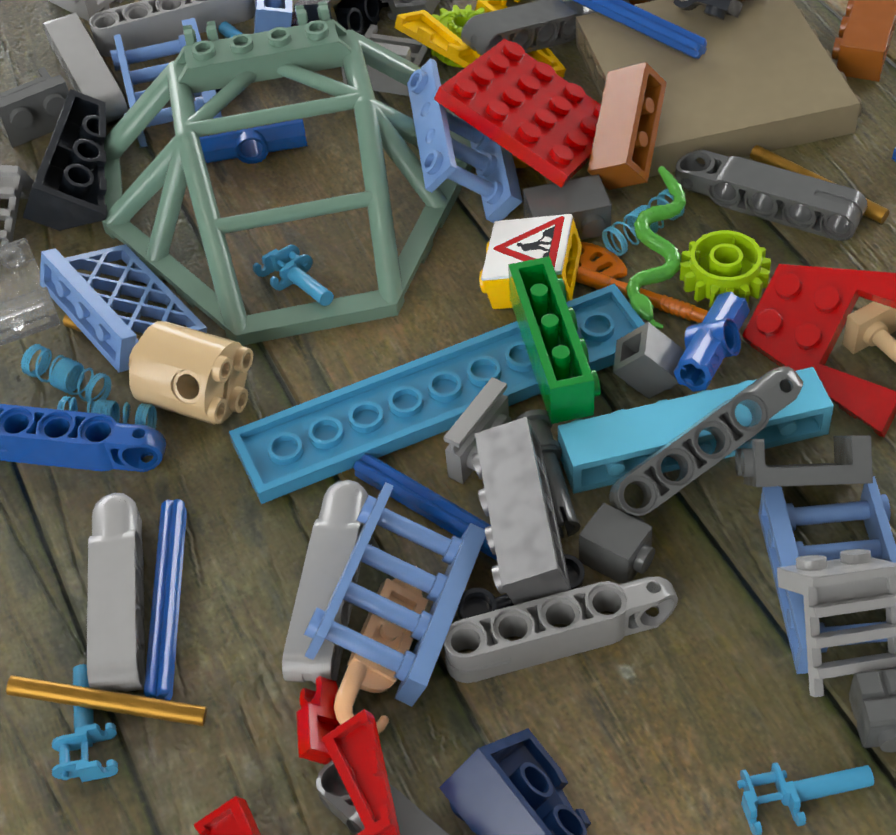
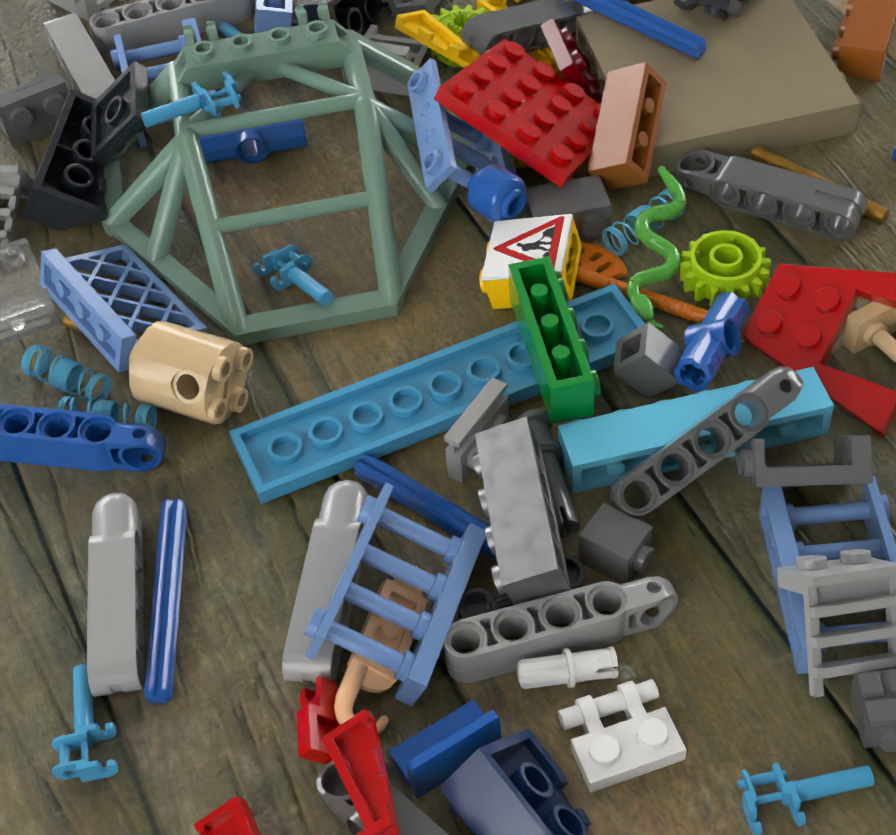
(106, 700): pearl gold bar -> none
(118, 113): none -> black plate
(199, 100): none -> dark azure piece
(443, 747): none -> blue panel
(497, 193): none -> blue head
(568, 668): none -> white axle
(569, 58): none -> dark red plate
(625, 748): none -> white plate

